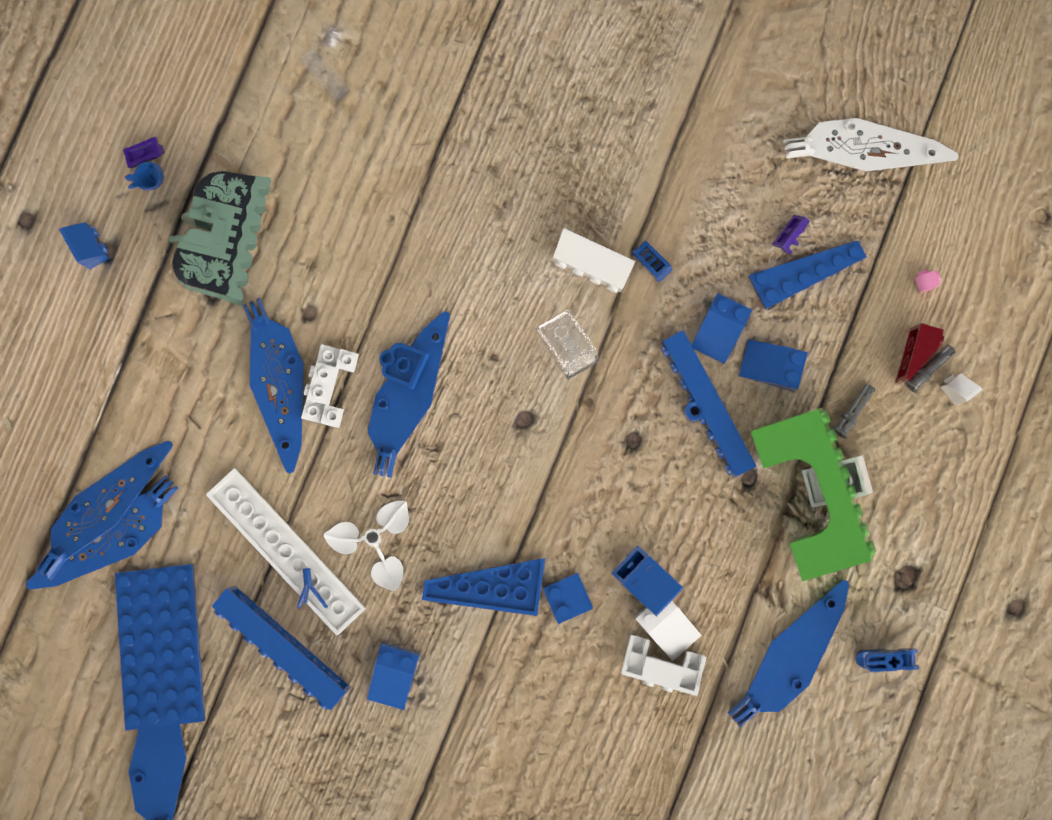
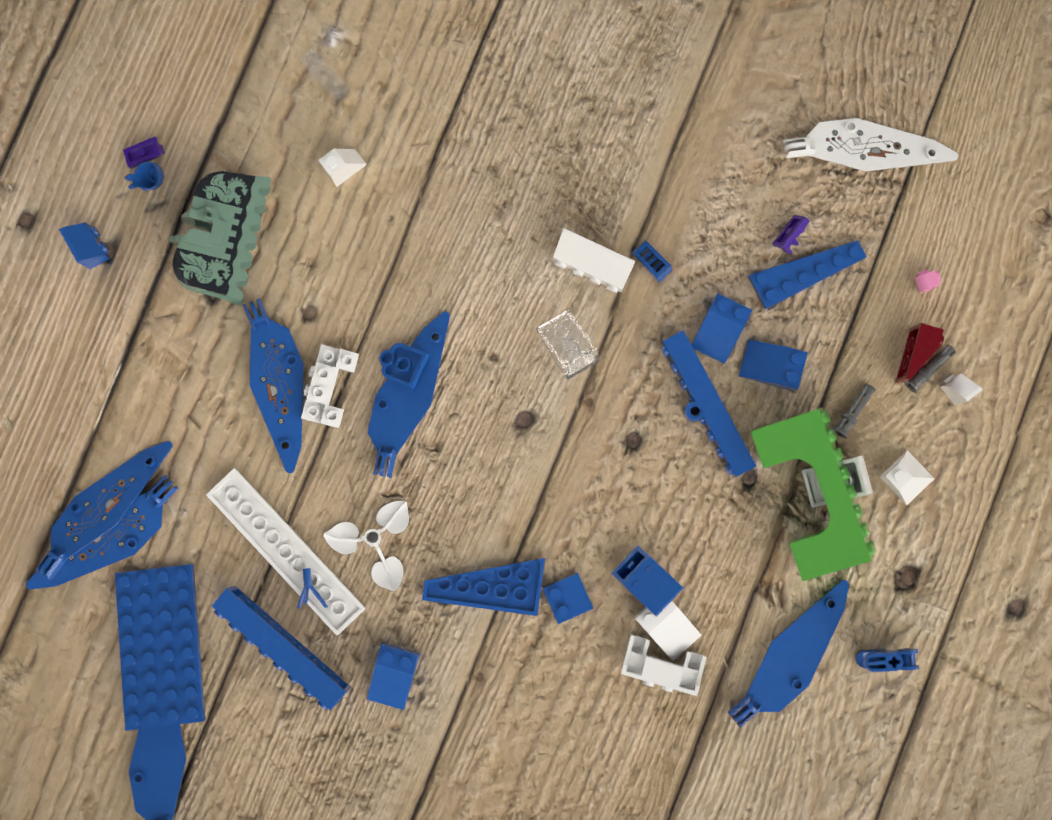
(341, 164): none -> white slope
(906, 477): none -> white slope

